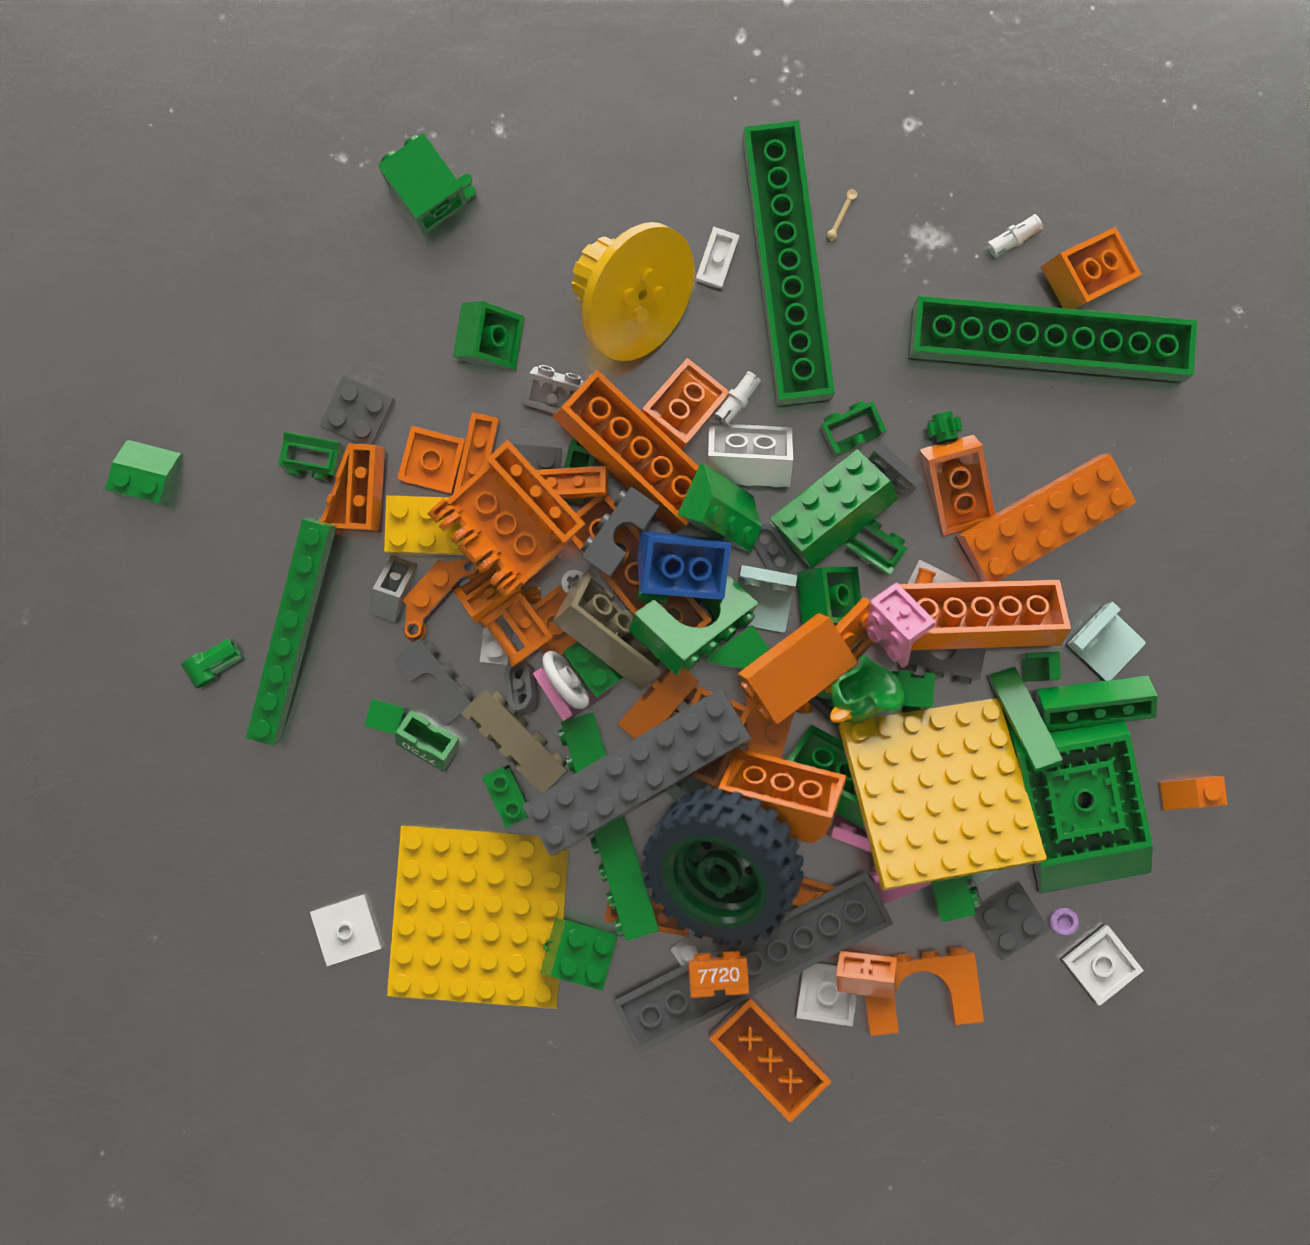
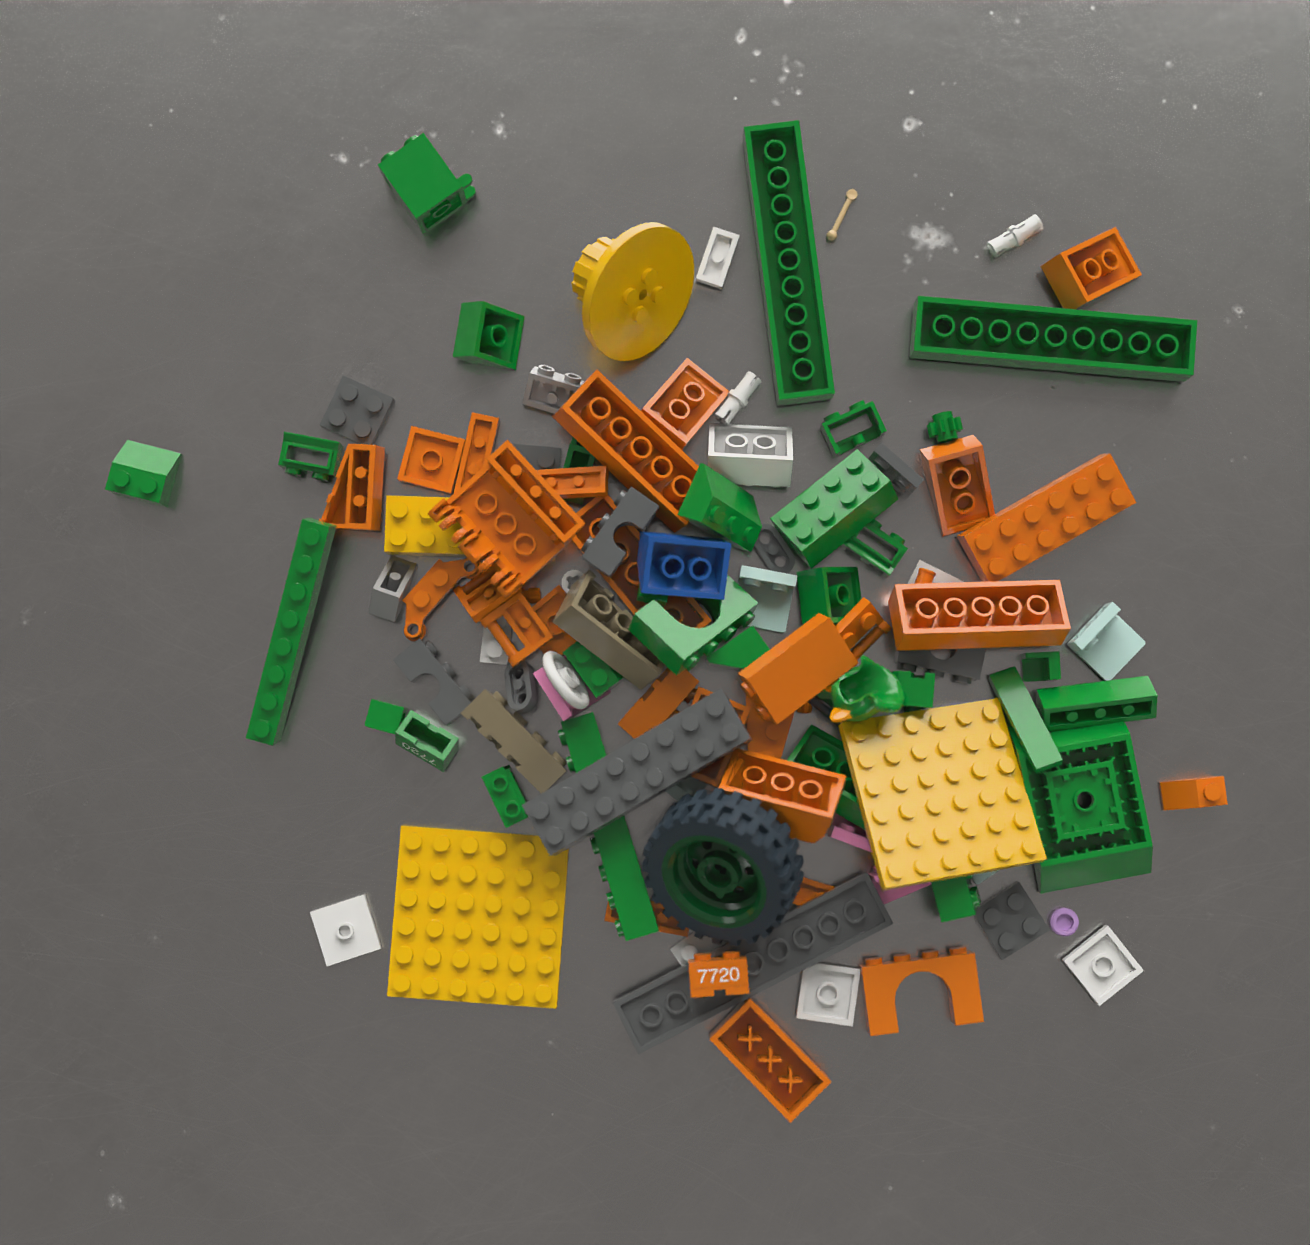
(205, 666): green piece -> none
(578, 954): green brick -> none
(866, 974): orange hinge -> none
(897, 622): bright pink bracket -> none

